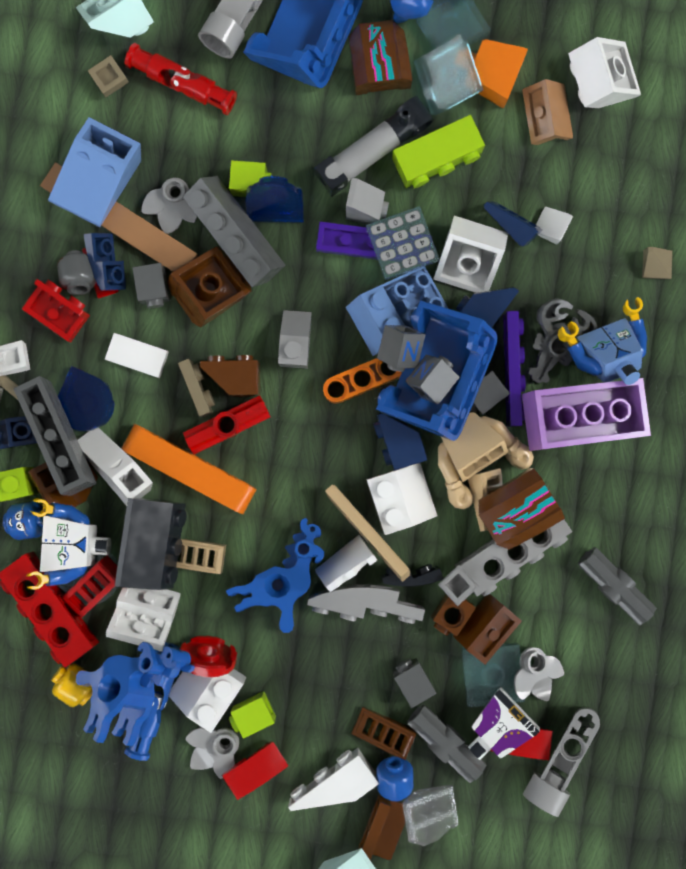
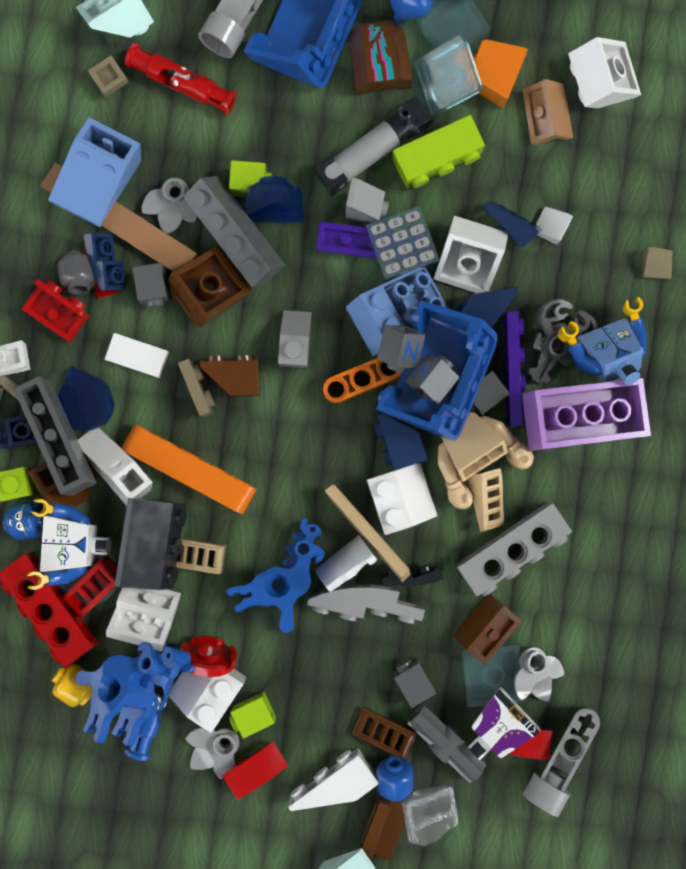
(210, 433): red piece -> none
(458, 585): light grey slope -> none
(465, 611): reddish brown brick -> none
(519, 510): reddish brown slope -> none
(617, 586): dark grey piece -> none

